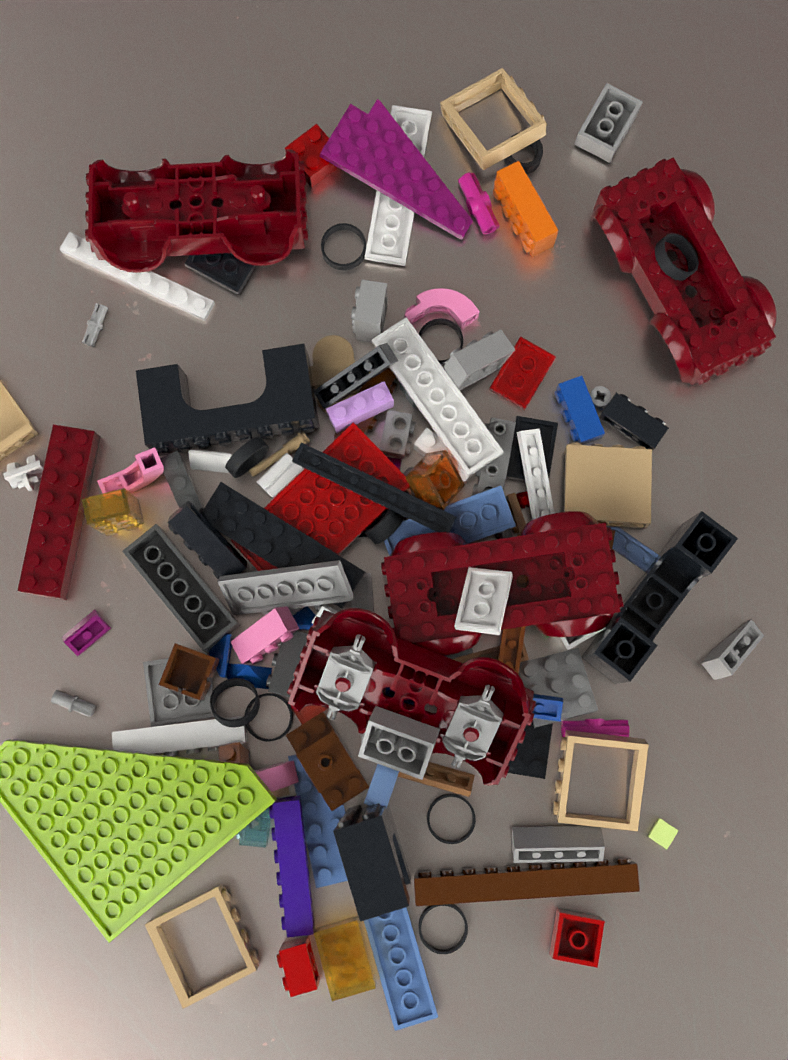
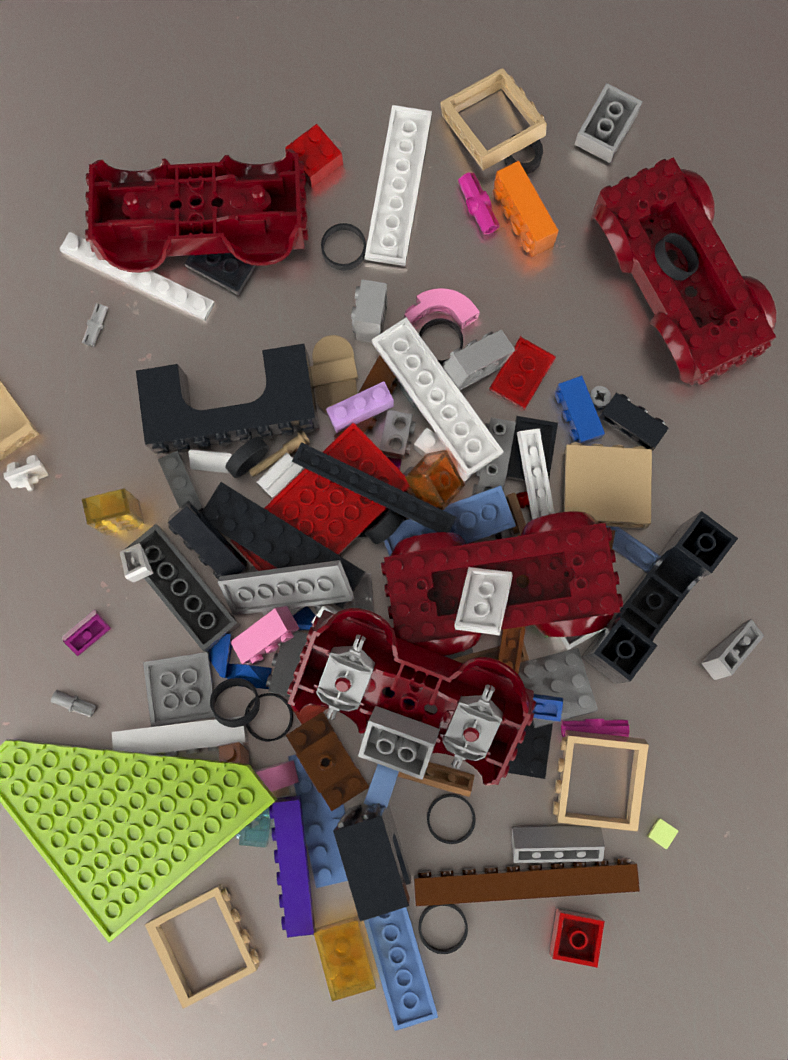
(59, 512): dark red brick -> none
(135, 563): none -> white slope
(136, 476): bright pink arch -> none
(189, 671): reddish brown piece -> none
(299, 966): red brick -> none
(355, 375): black brick -> none
(386, 159): magenta wing -> none

